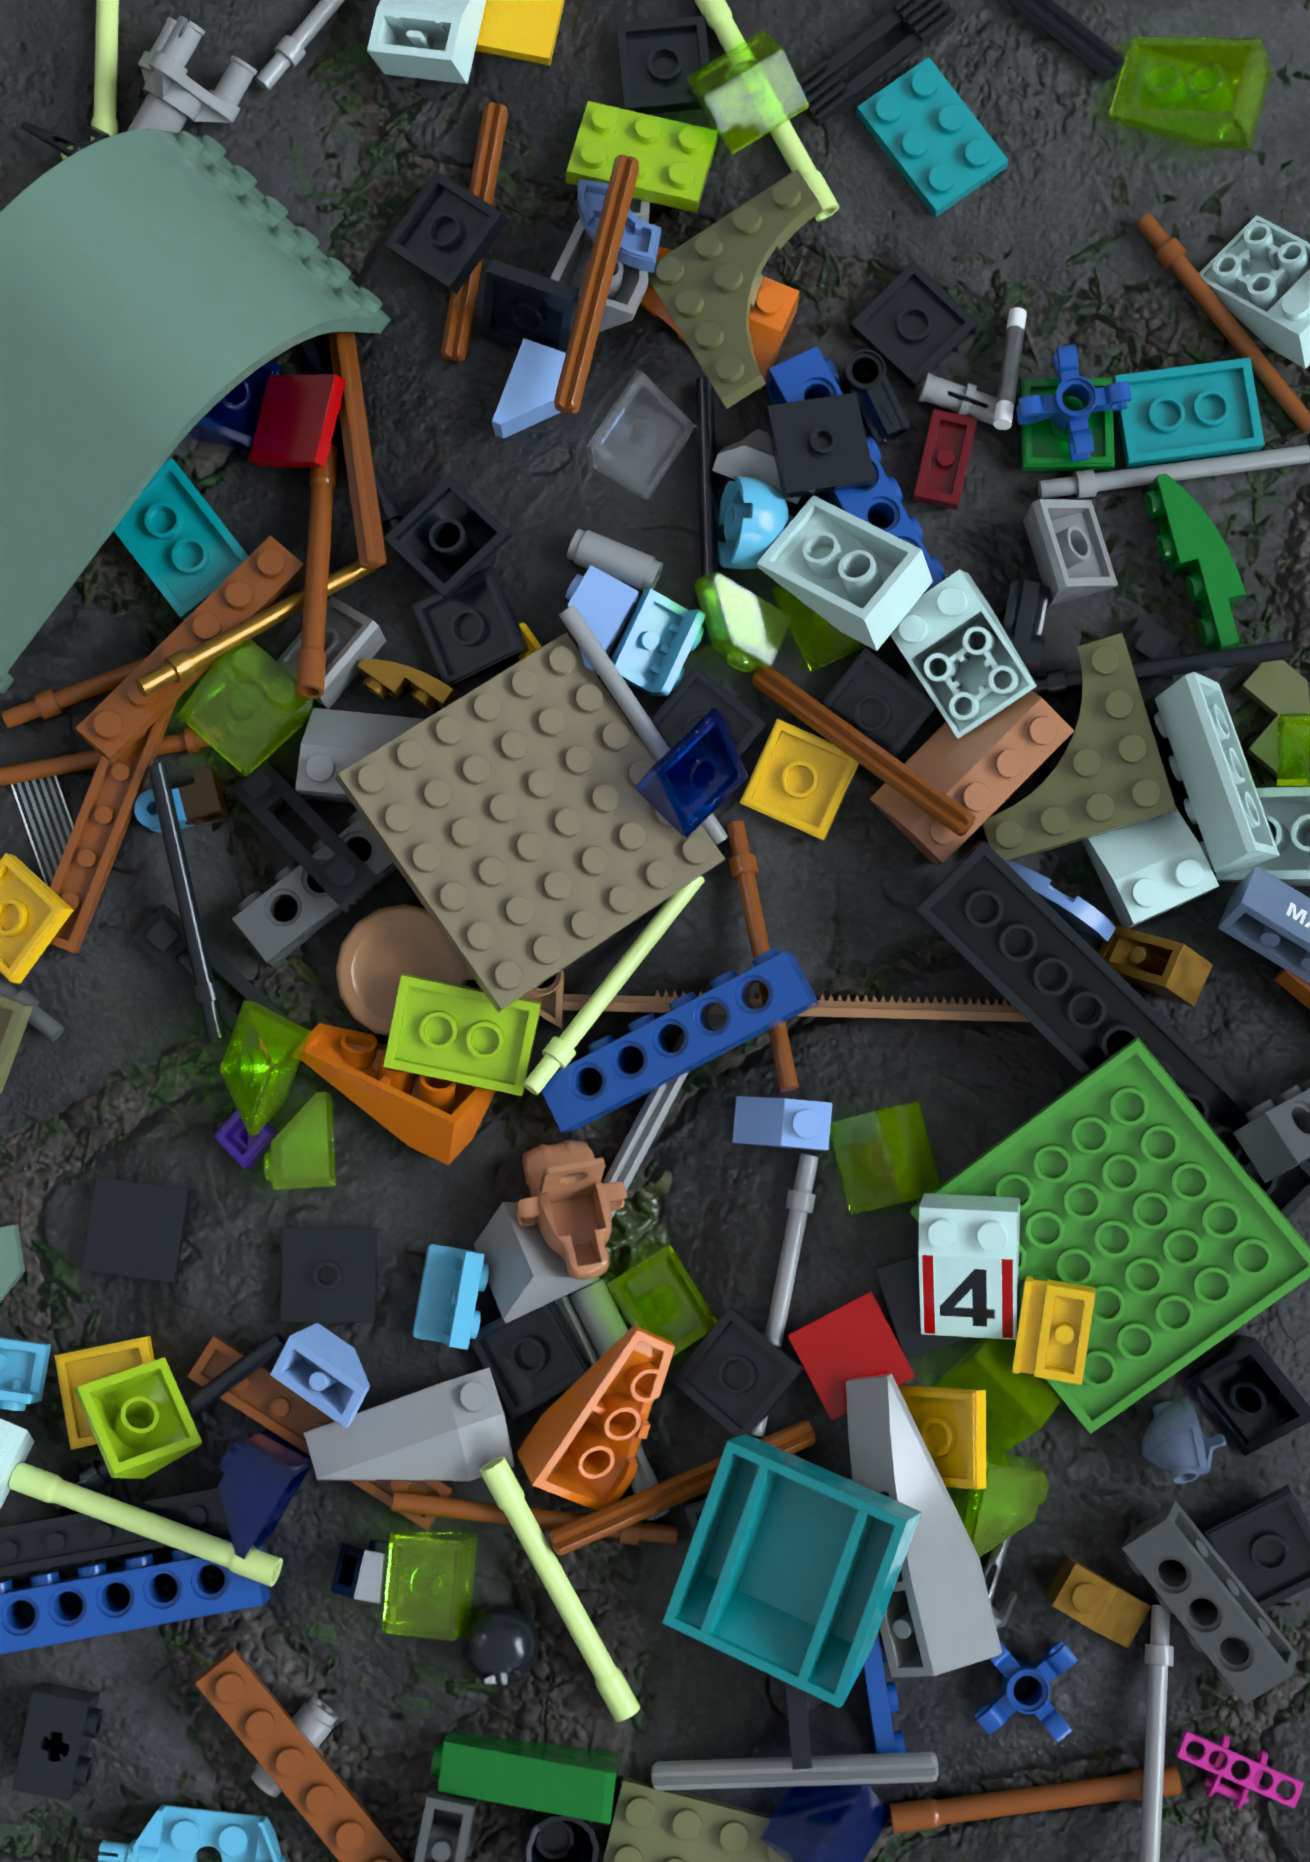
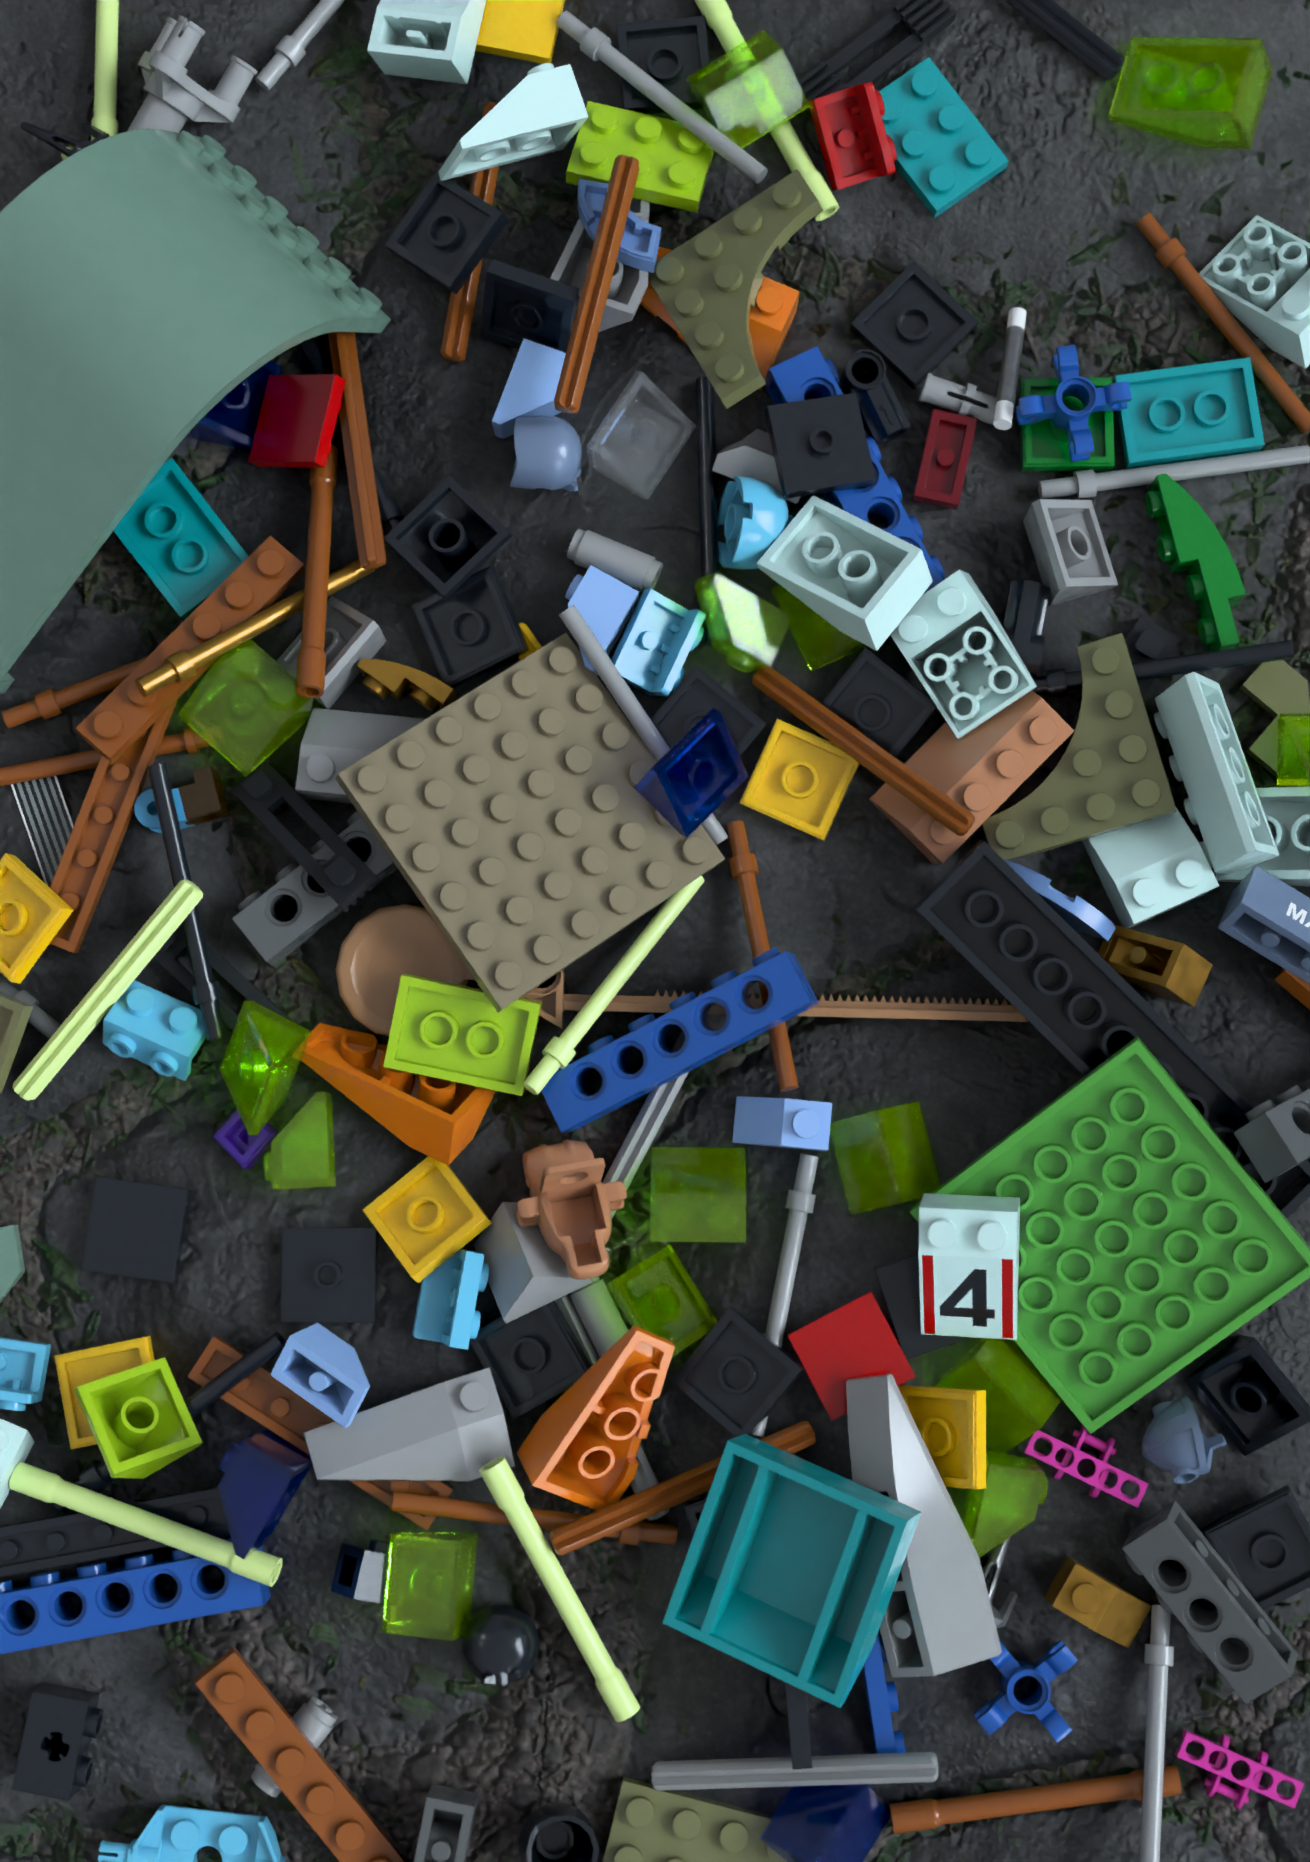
(107, 990): none -> yellowish green axle
(154, 1030): none -> medium azure bracket
(426, 1217): none -> yellow tile
(526, 123): none -> light aqua slope
(528, 1774): green slope -> none
(546, 454): none -> sand blue helmet
(598, 47): none -> light grey bar
(698, 1194): none -> clear neon green slope
(853, 135): none -> red bracket
(1054, 1330): yellow plate -> none
(1101, 1470): none -> dark pink piece

